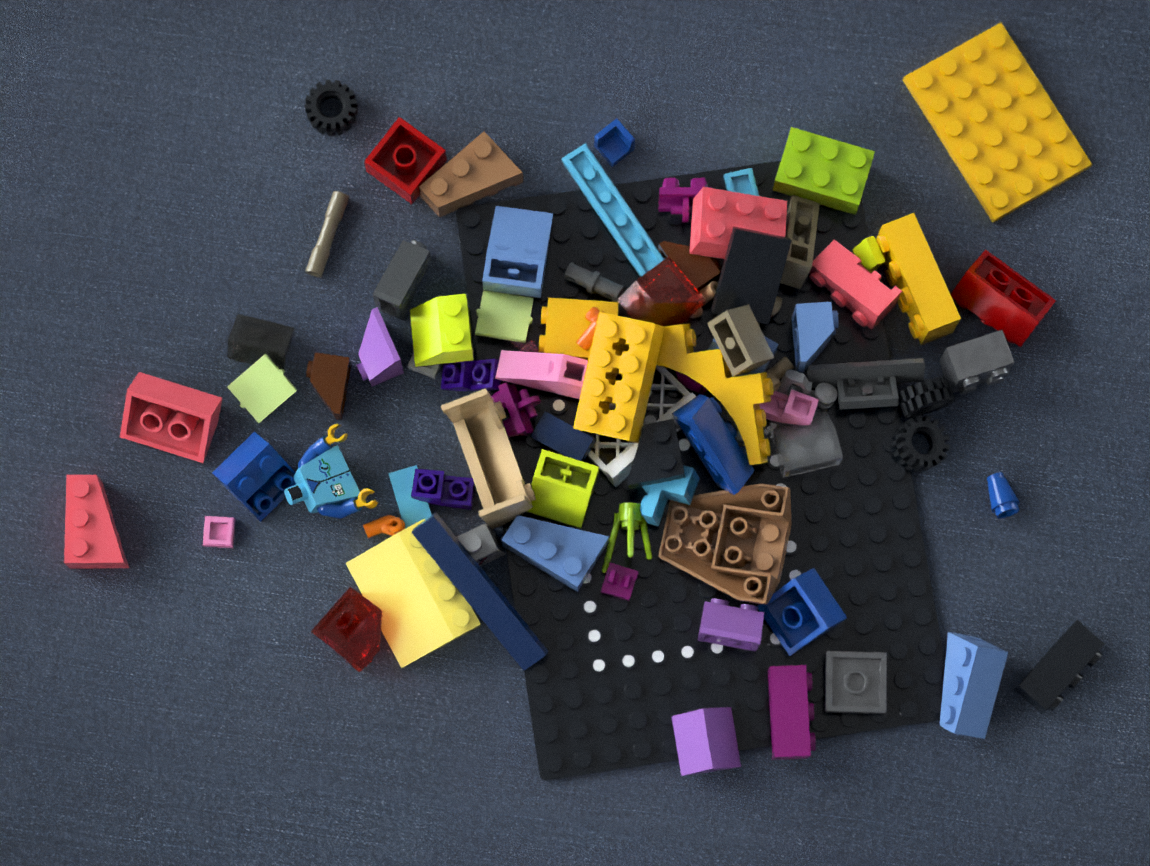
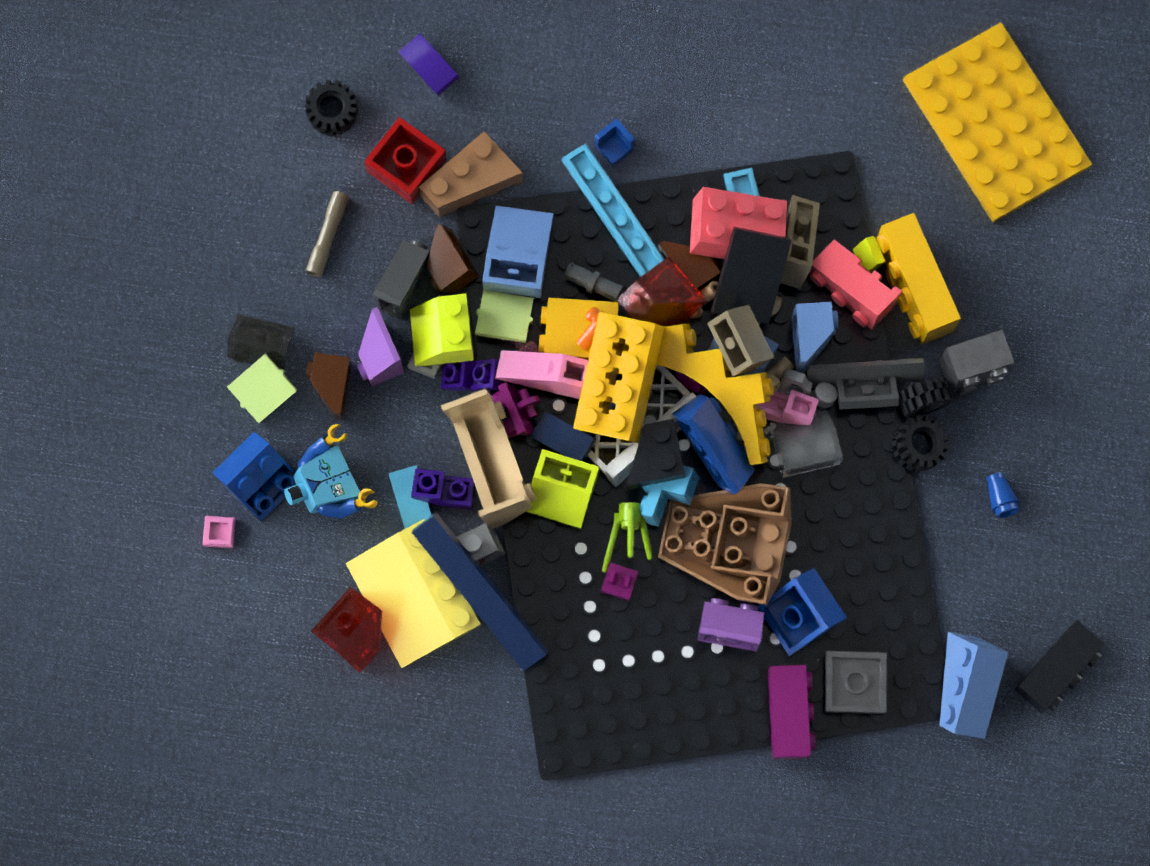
(90, 526): coral wedge -> none
(170, 417): coral slope -> none
(387, 525): orange arm -> none
(429, 64): none -> dark purple slope
(449, 262): none -> reddish brown slope
(555, 549): medium blue wedge -> none
(679, 199): magenta hips -> none
(706, 740): medium lavender slope -> none
(823, 170): lime brick -> none
(1002, 298): red slope -> none

